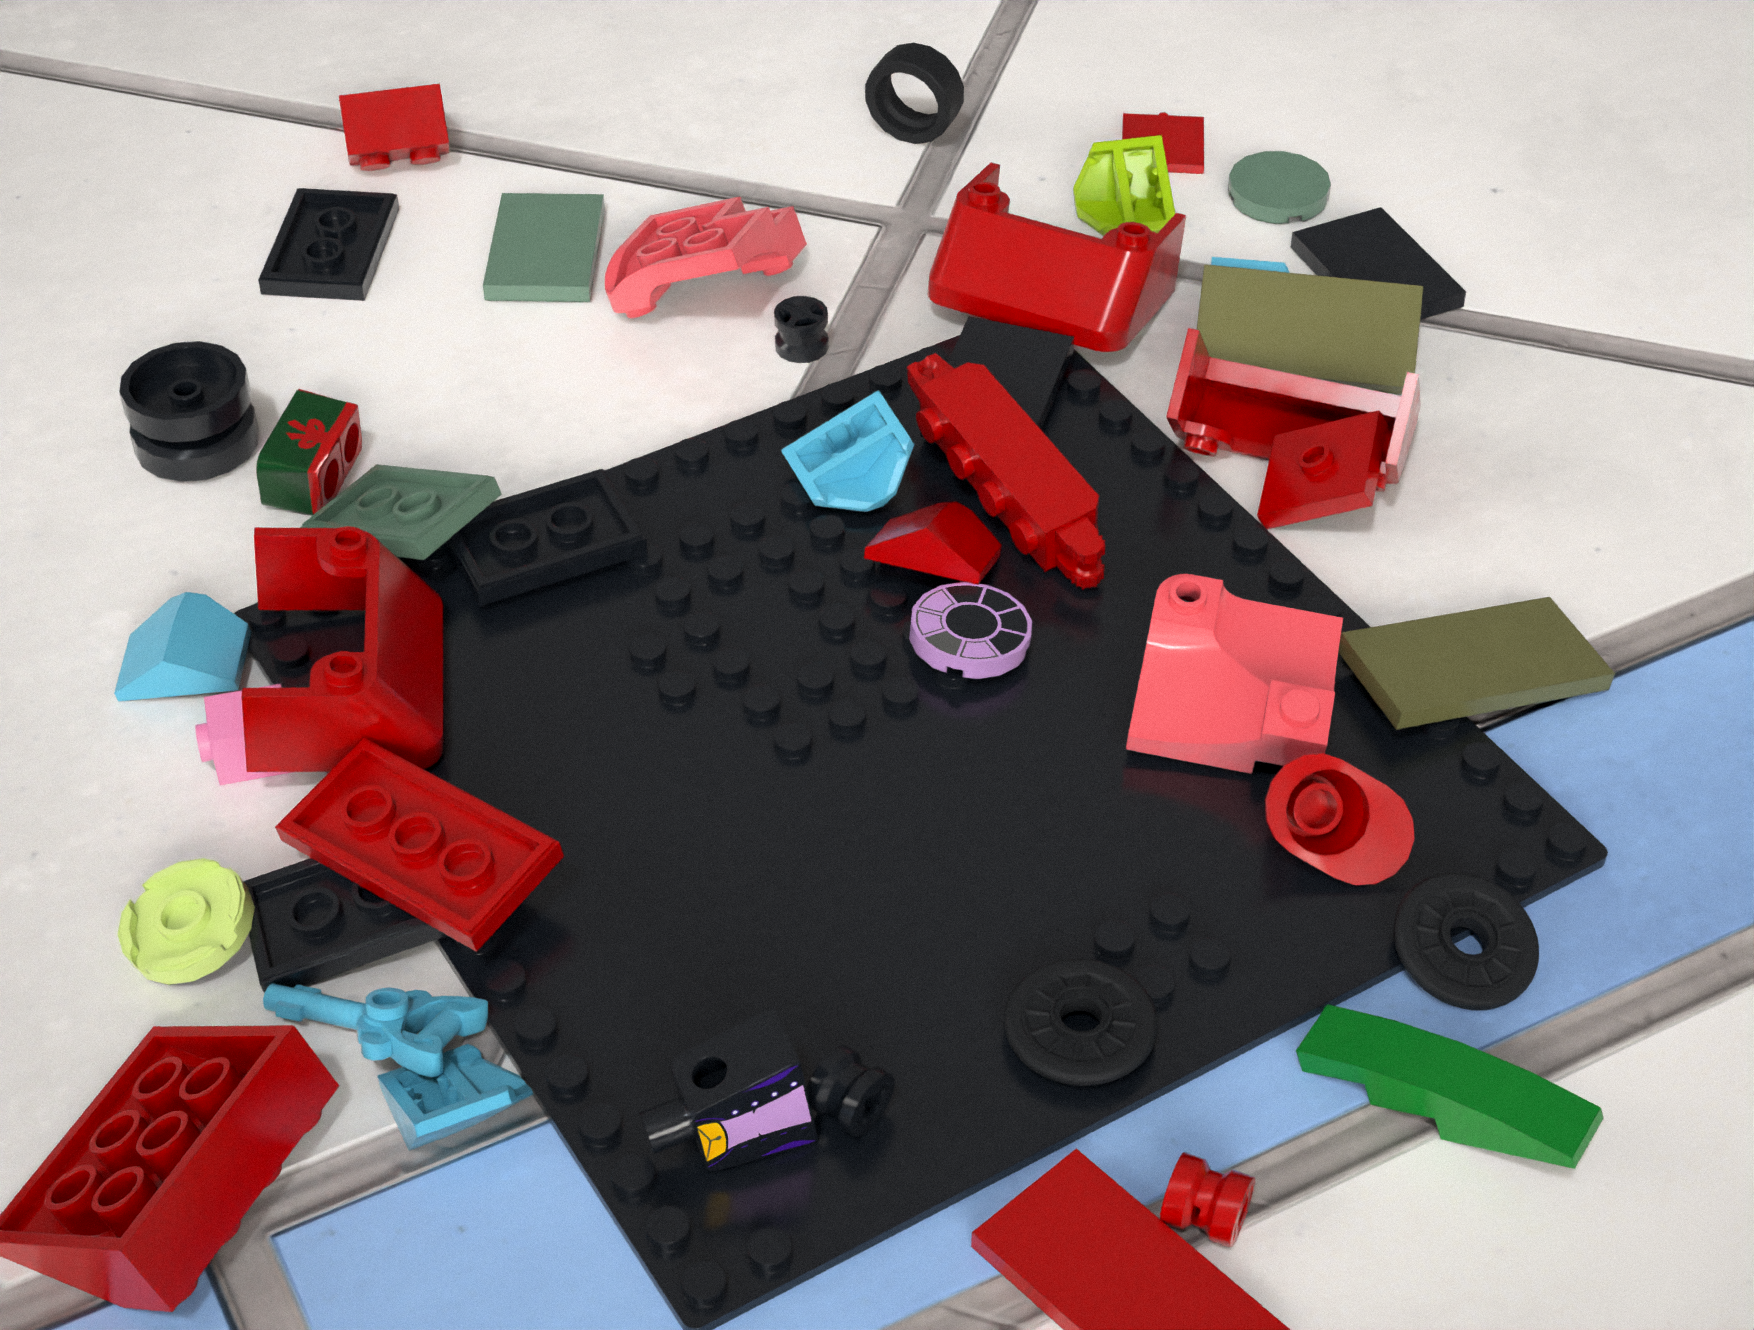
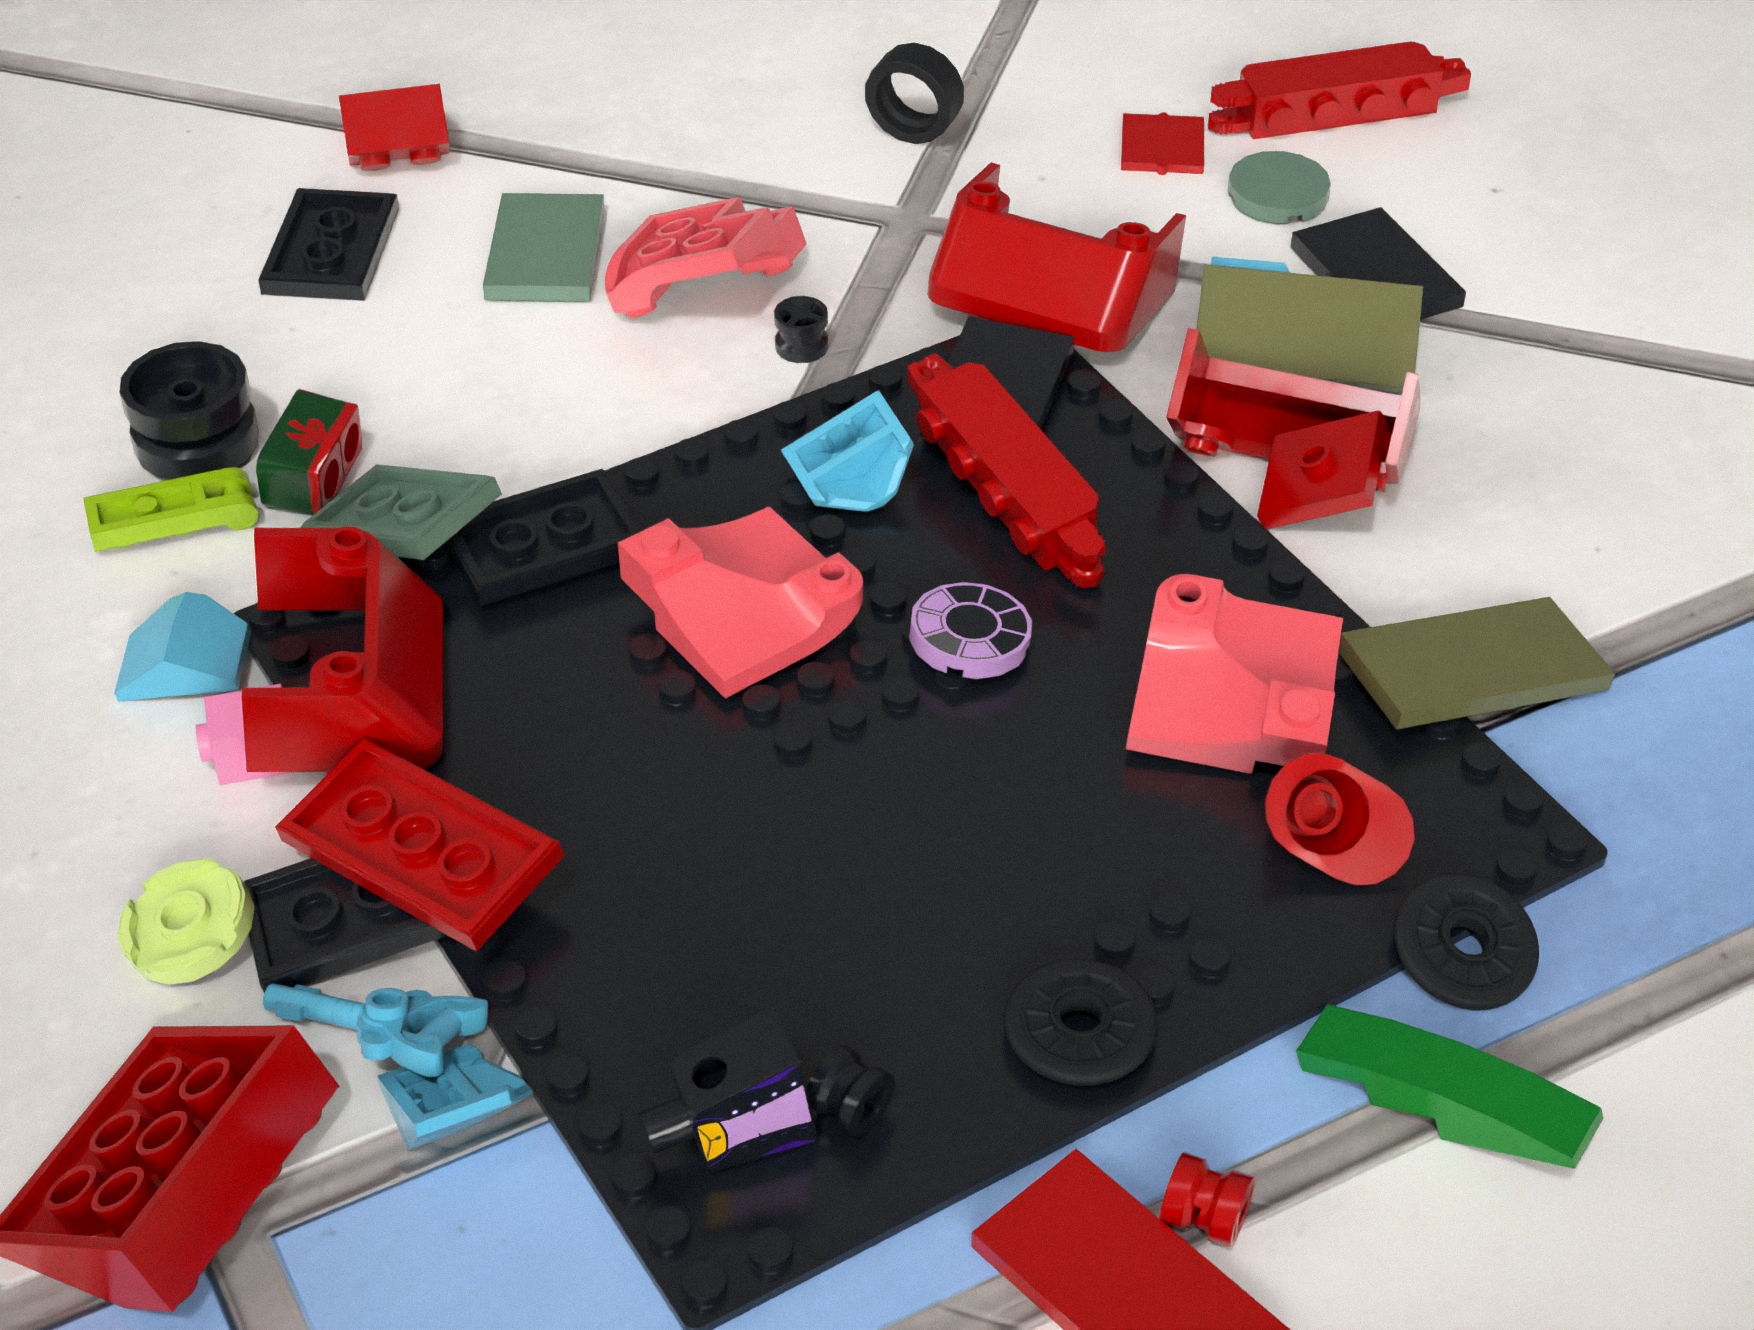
(171, 508): none -> lime plate
(740, 594): none -> coral slope
(937, 541): red slope -> none
(1125, 184): lime slope -> none
(1335, 90): none -> red hinge

